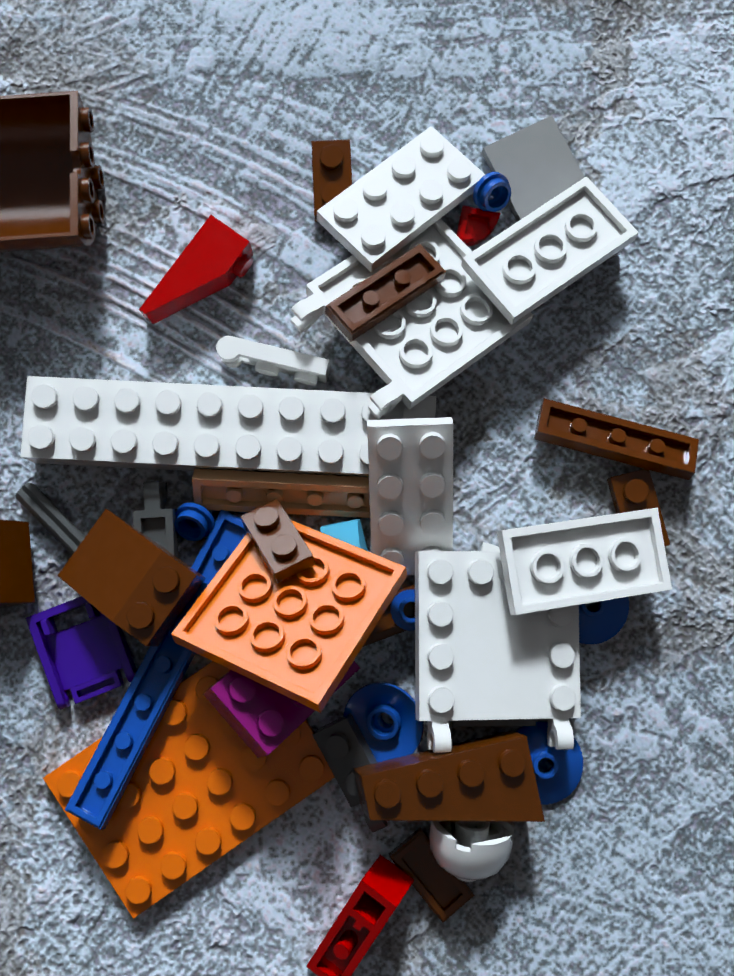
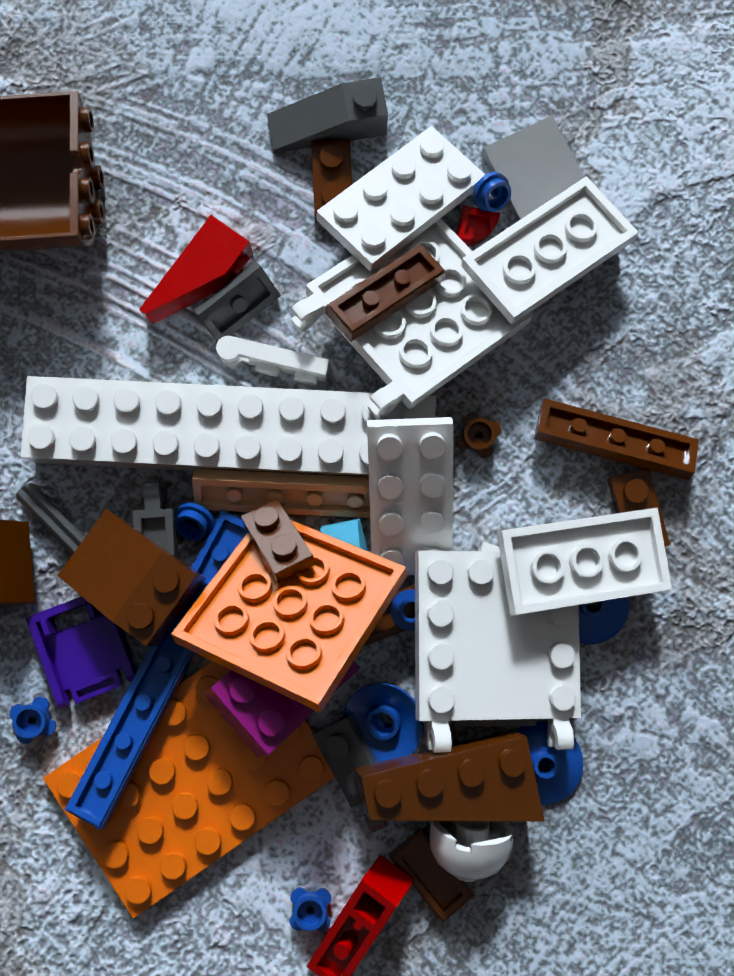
(21, 723): none -> blue plate
(237, 302): none -> dark grey plate
(310, 921): none -> blue plate
(339, 113): none -> dark grey slope
(488, 430): none -> reddish brown plate

